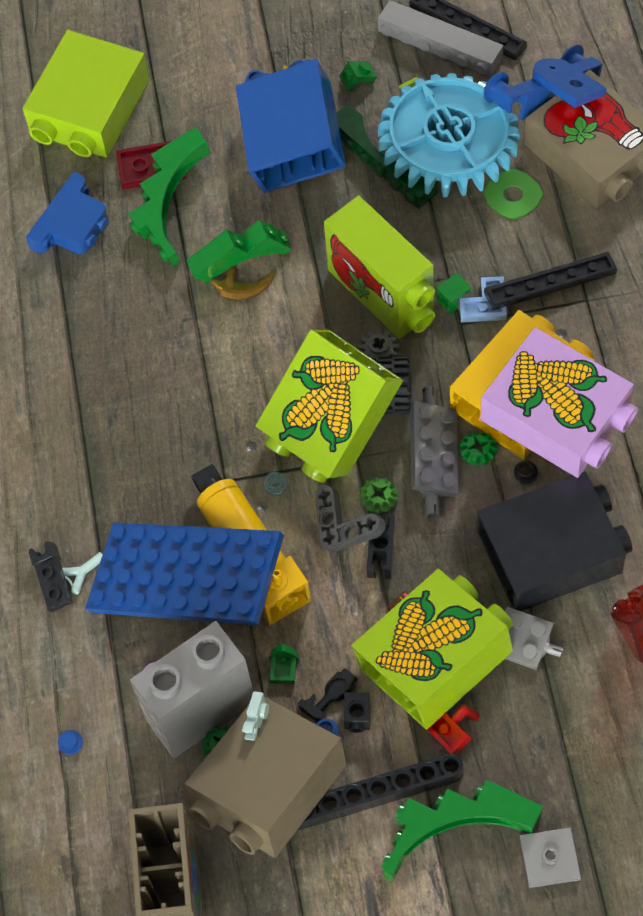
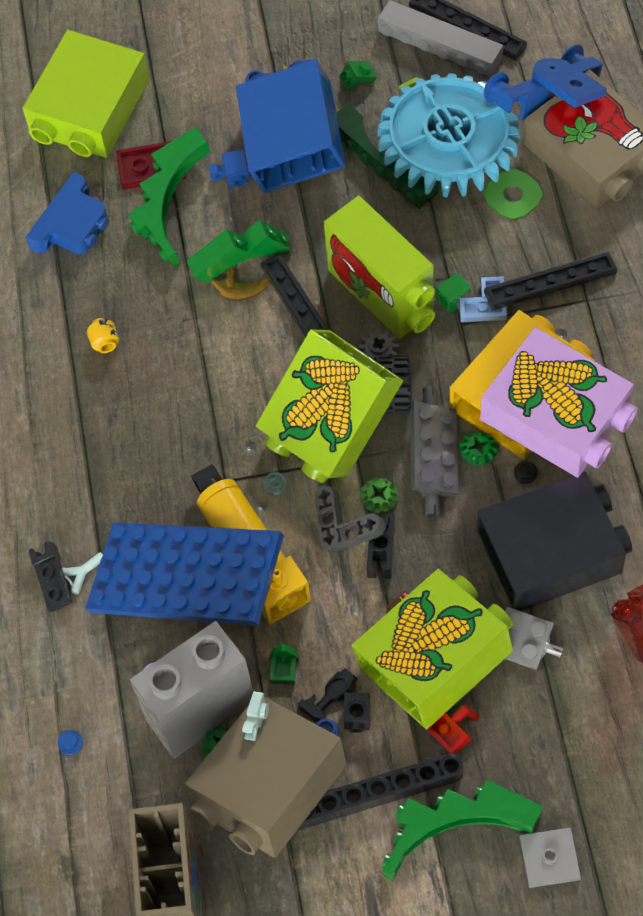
(103, 335): none -> yellow head
(233, 168): none -> blue brick
(292, 294): none -> black tile

